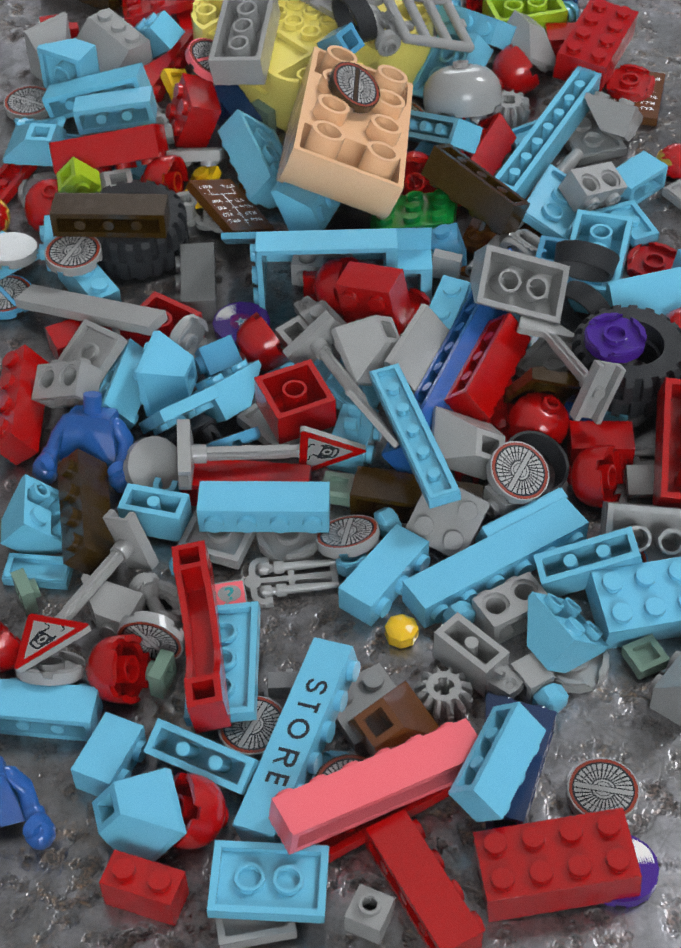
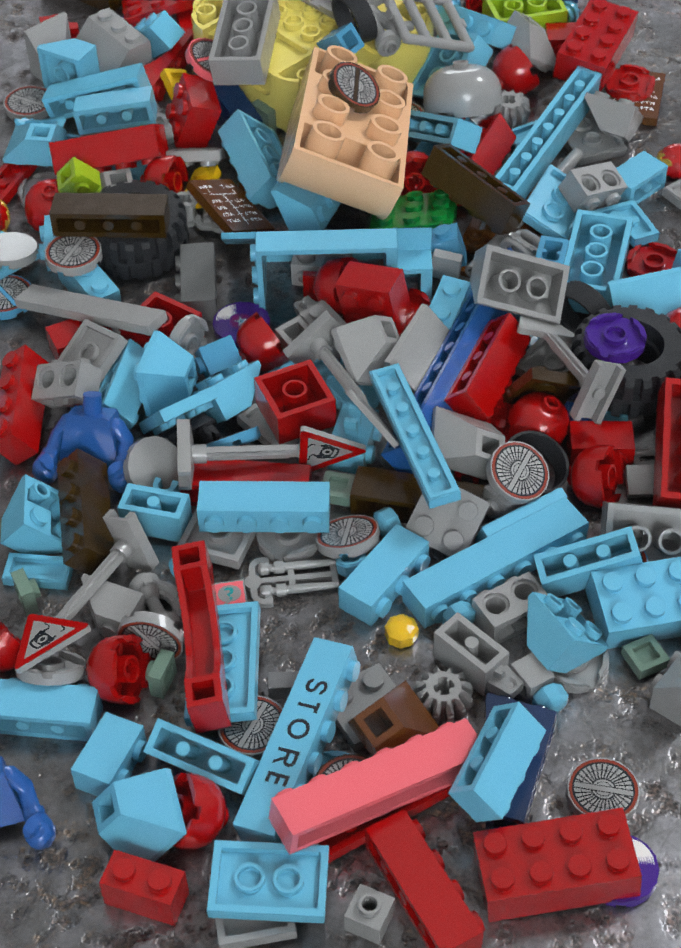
(587, 260): black tyre -> none

